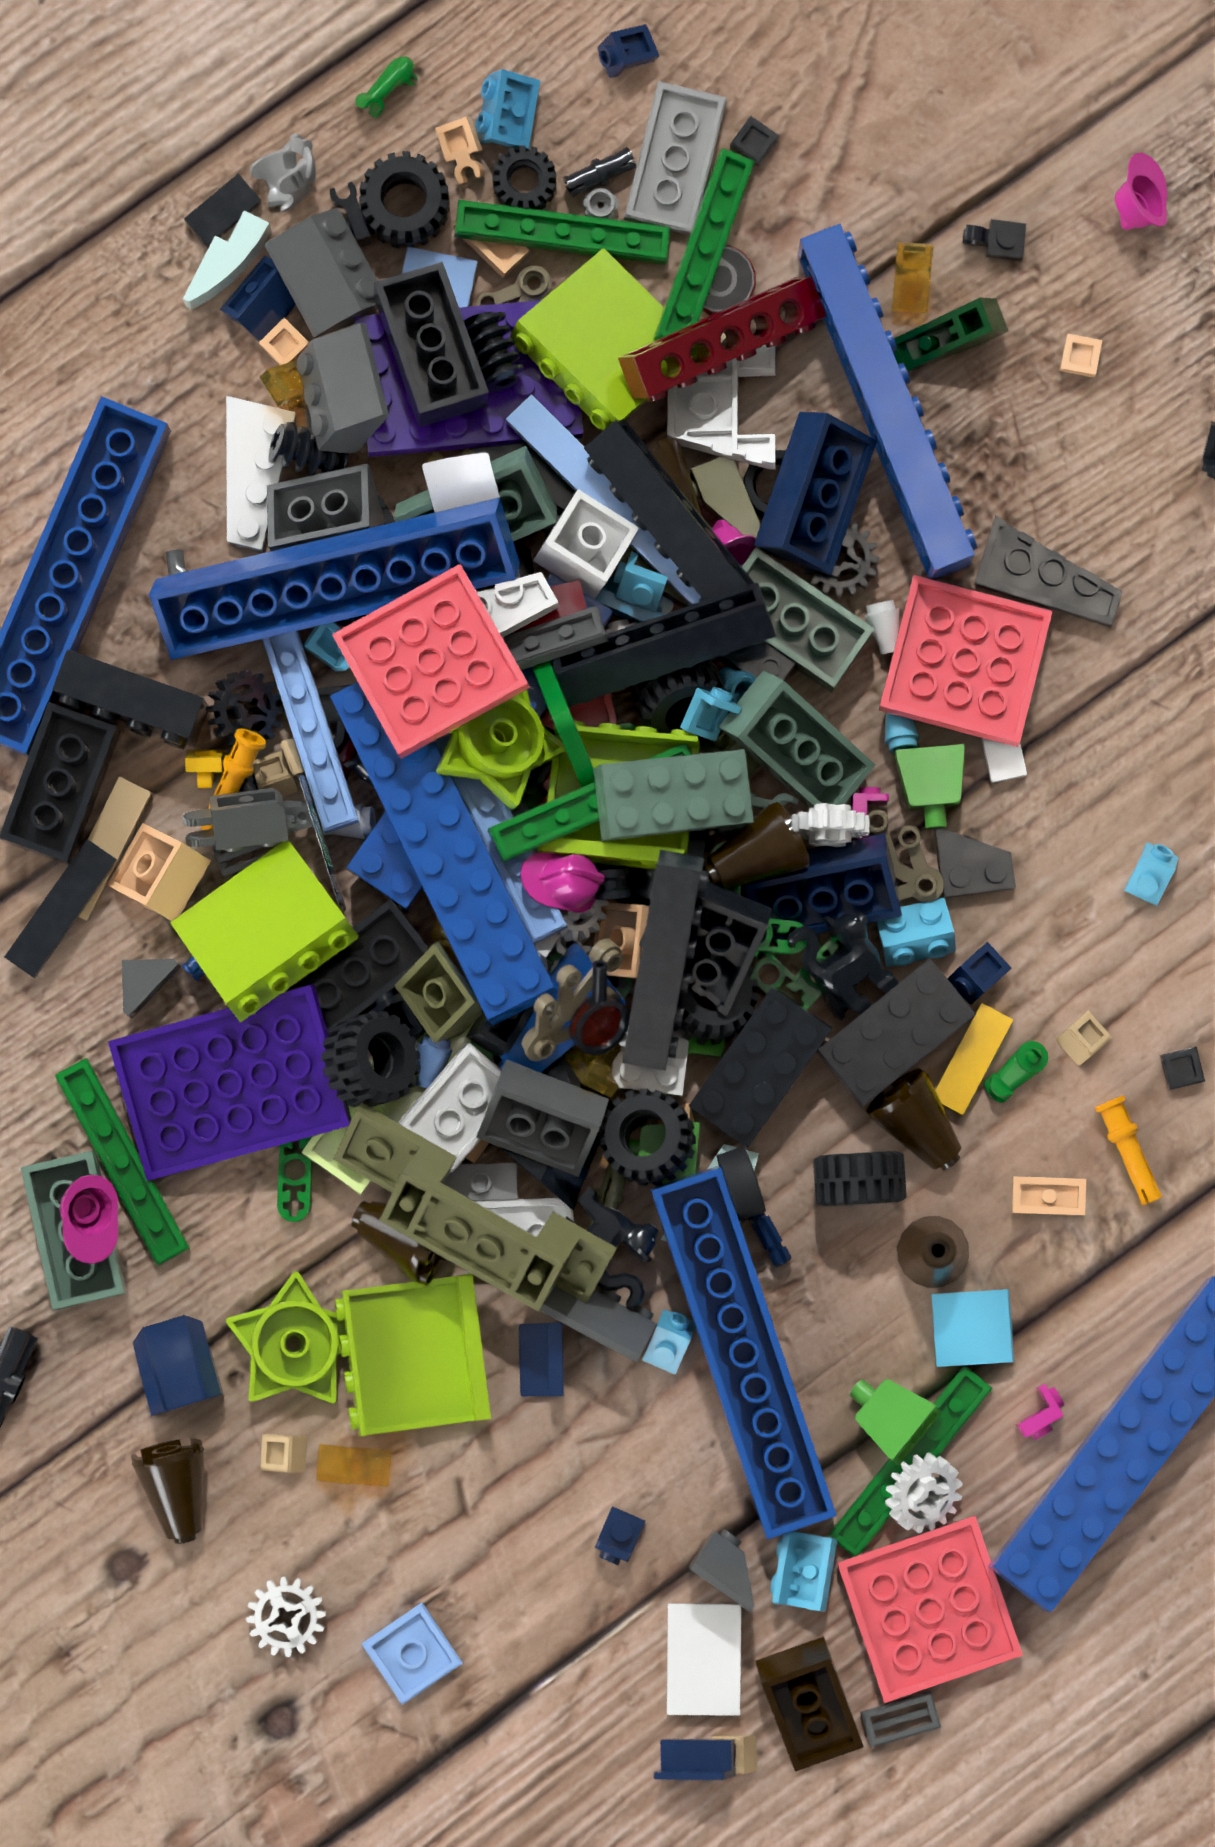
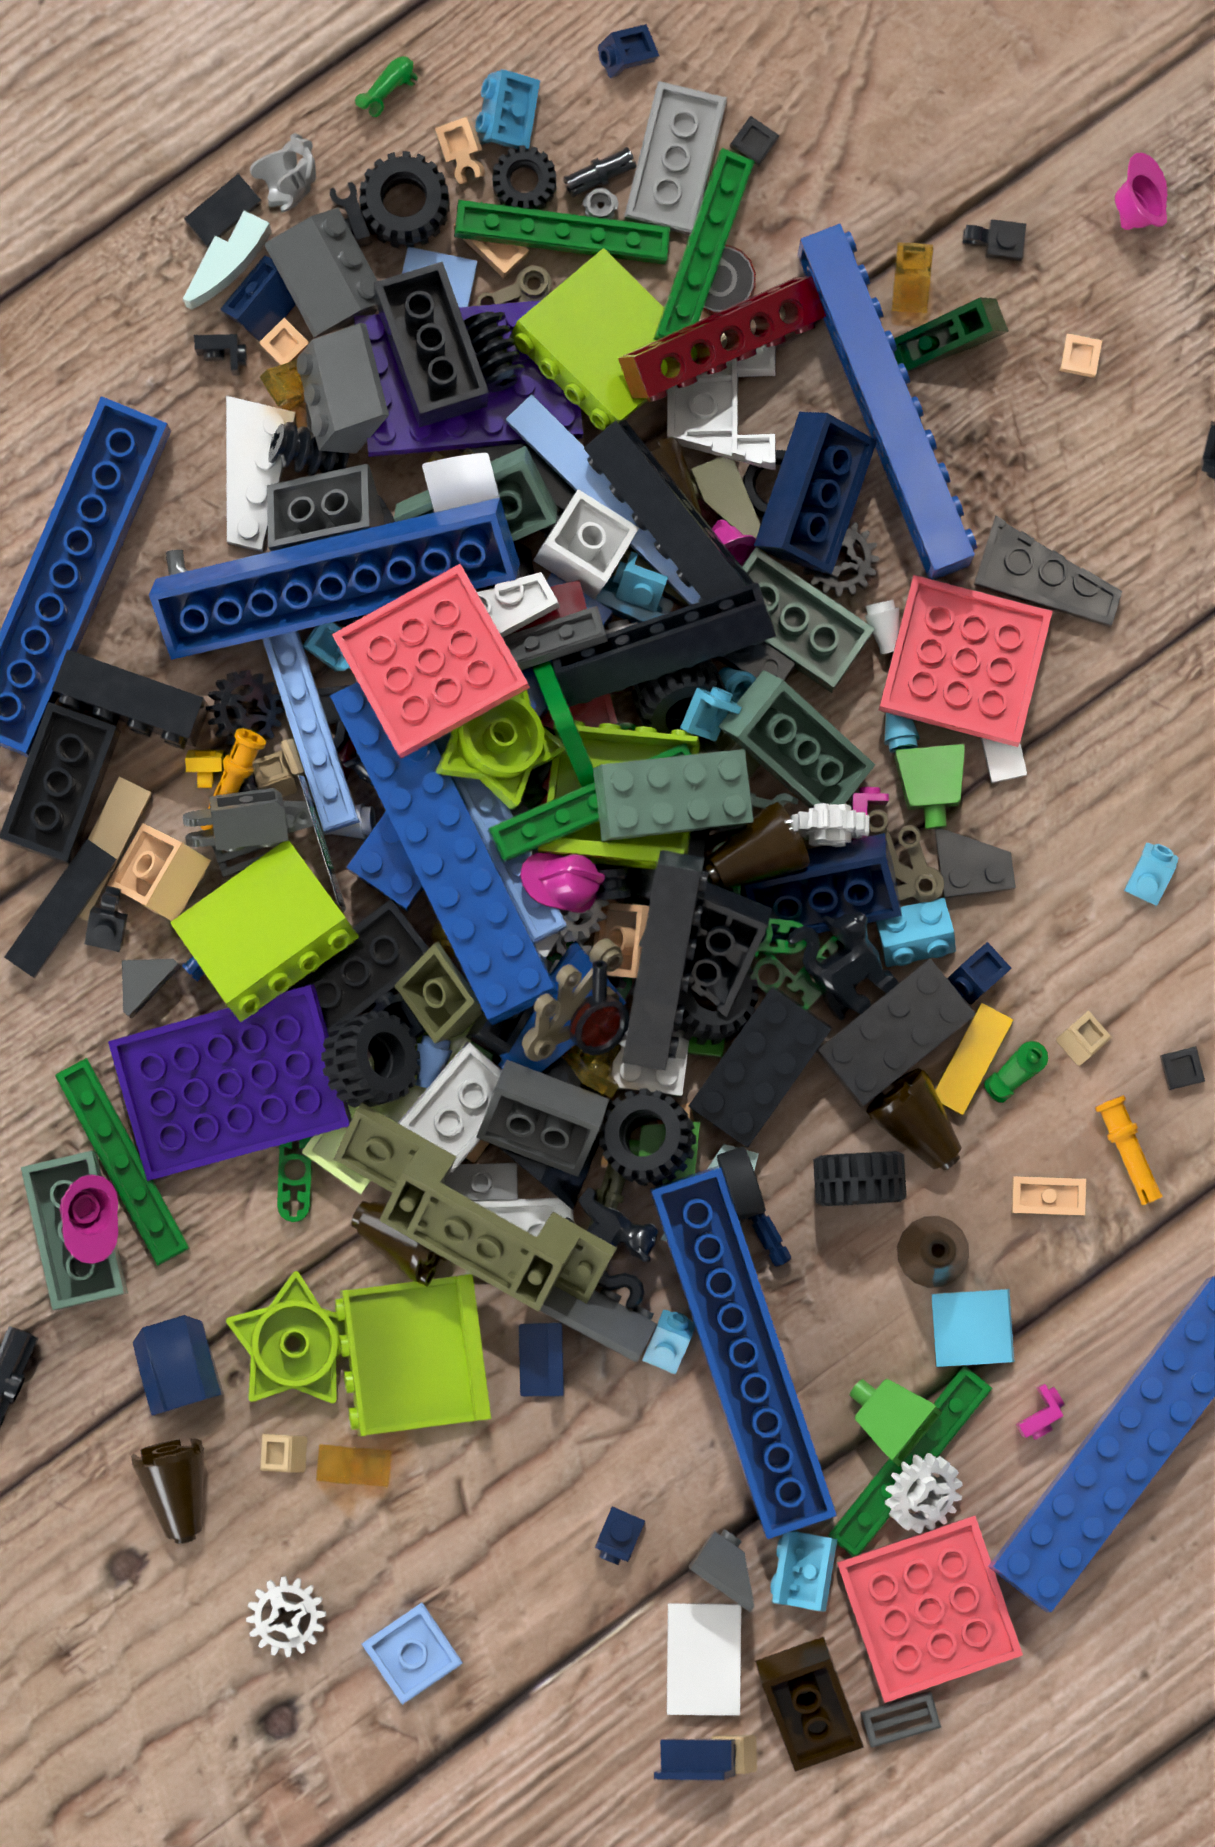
(105, 924): none -> black plate
(217, 346): none -> black bracket

